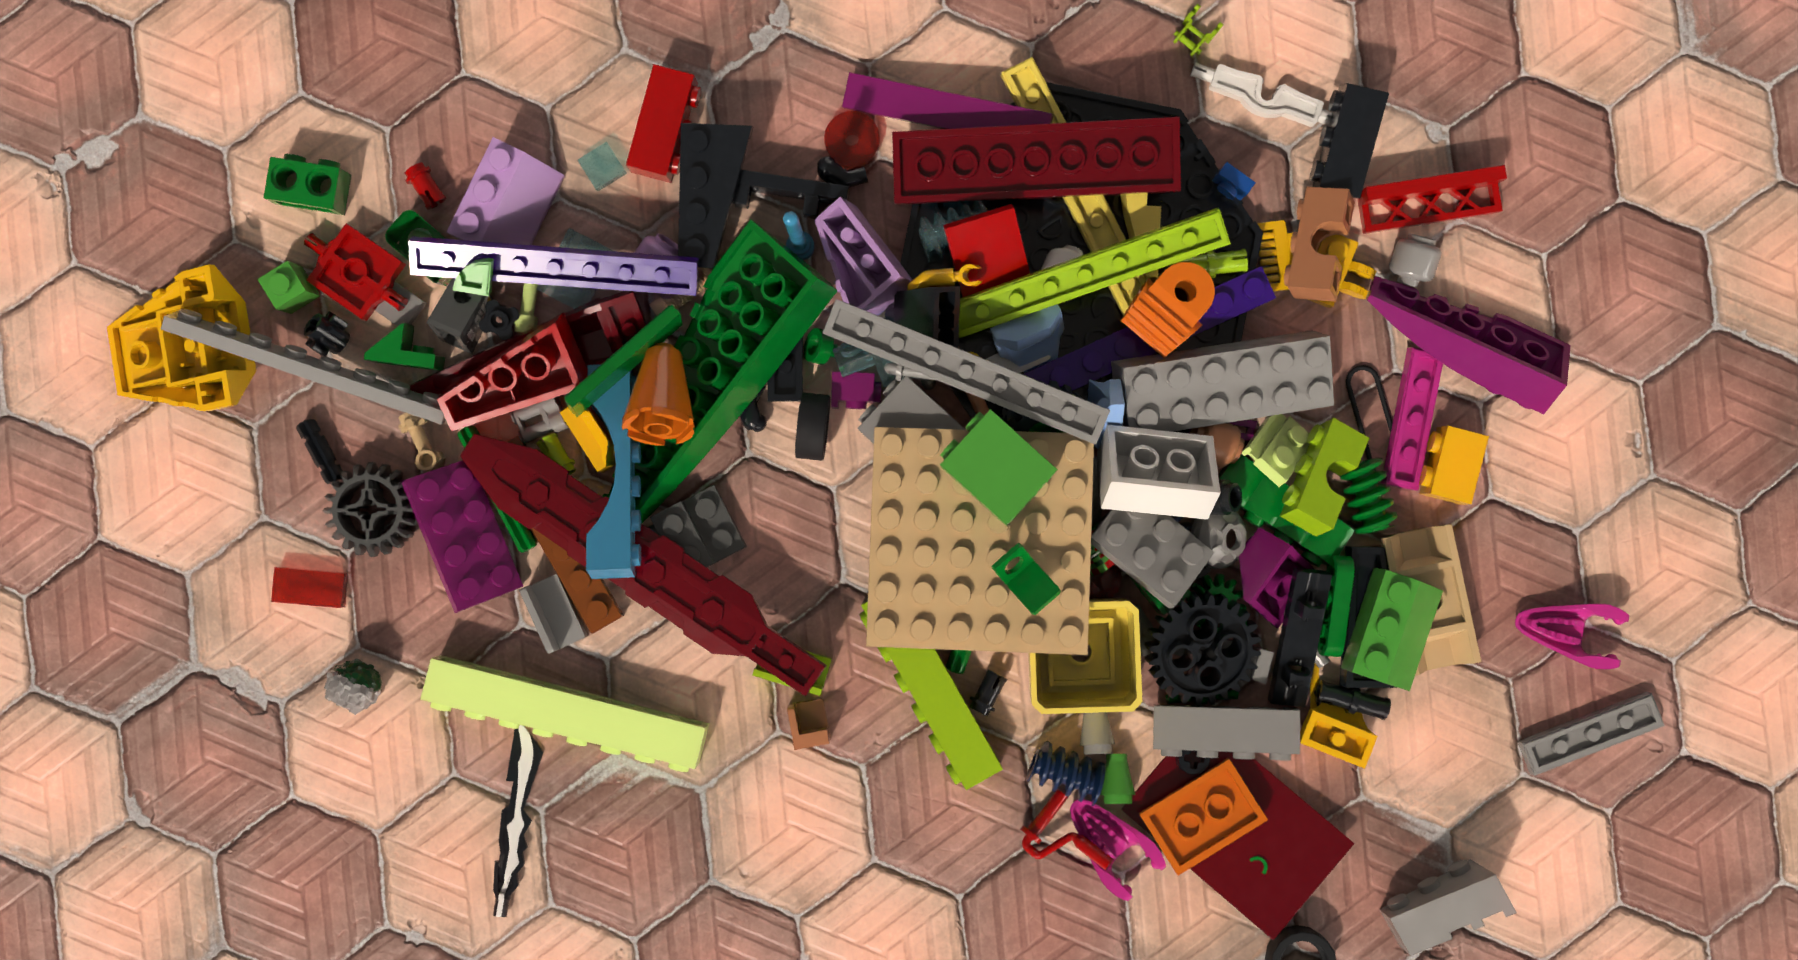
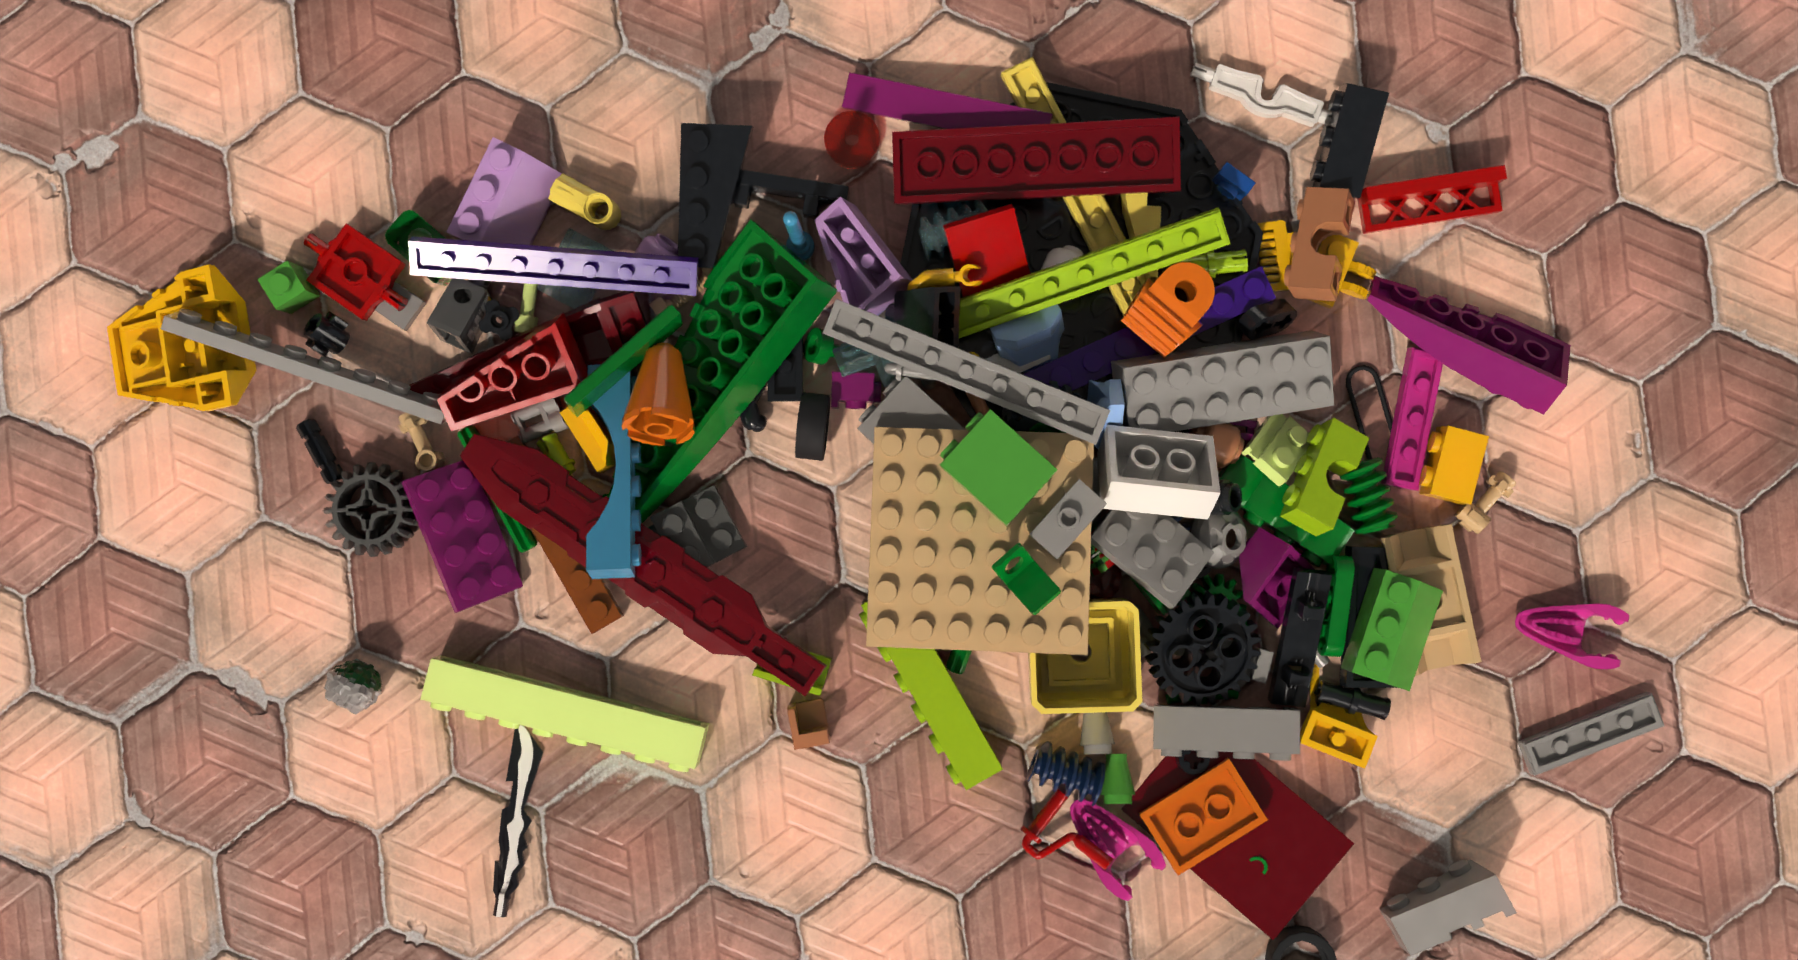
(306, 190): green brick -> none
(309, 587): clear red tile -> none
(397, 347): green slope -> none
(425, 186): red pin -> none
(476, 277): tile -> none
(553, 613): light grey panel -> none
(584, 201): none -> light yellow piece
(602, 166): clear light blue tile -> none
(658, 129): red brick -> none
(834, 173): black arm -> none
(987, 693): black pin -> none
(1068, 519): none -> light grey plate
(1188, 25): lime piece -> none
(1267, 319): none -> black beam
(1415, 259): light grey head -> none
(1473, 516): none -> tan bar

